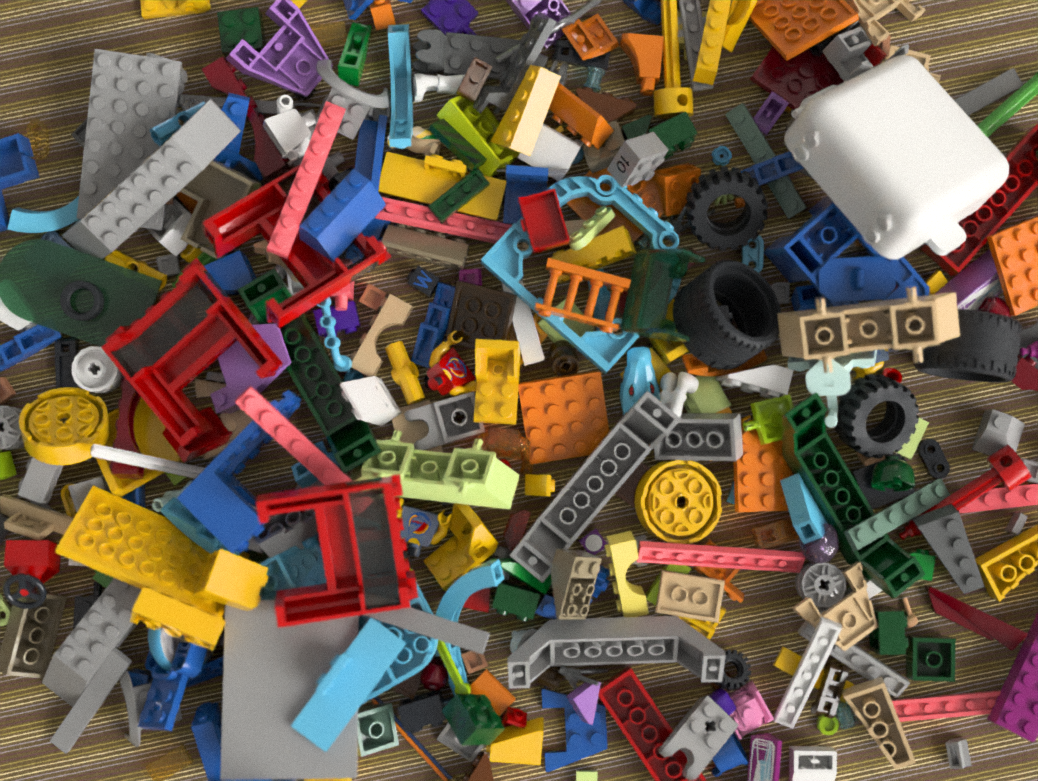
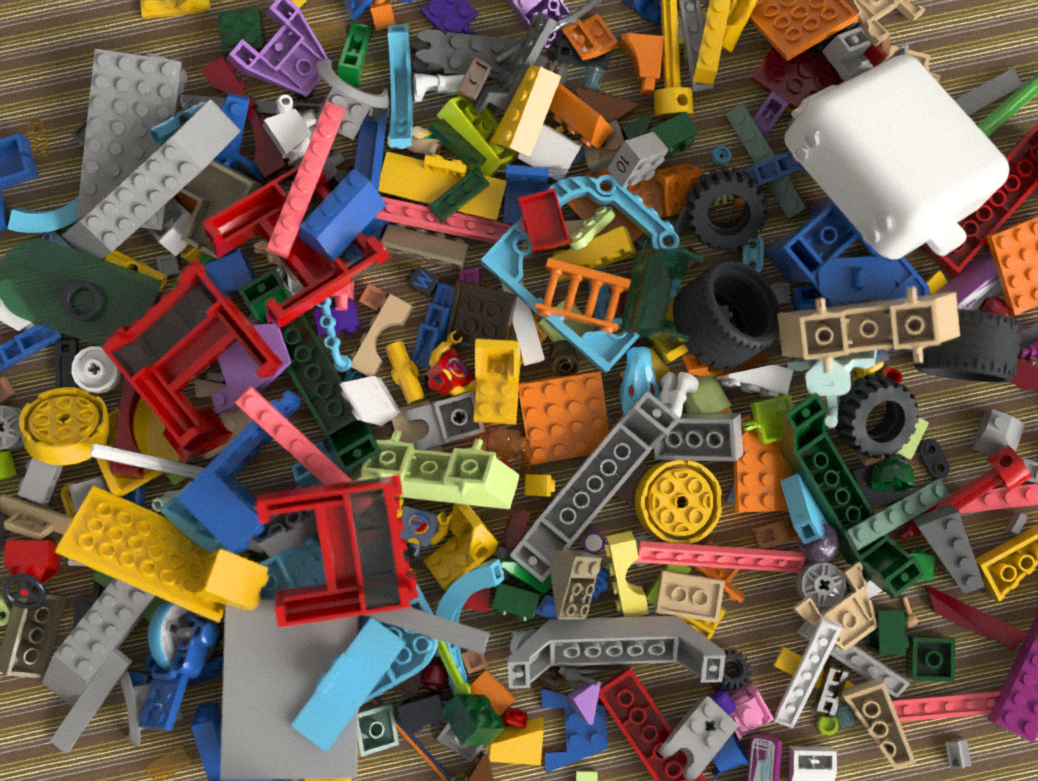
(177, 618): yellow wedge -> none

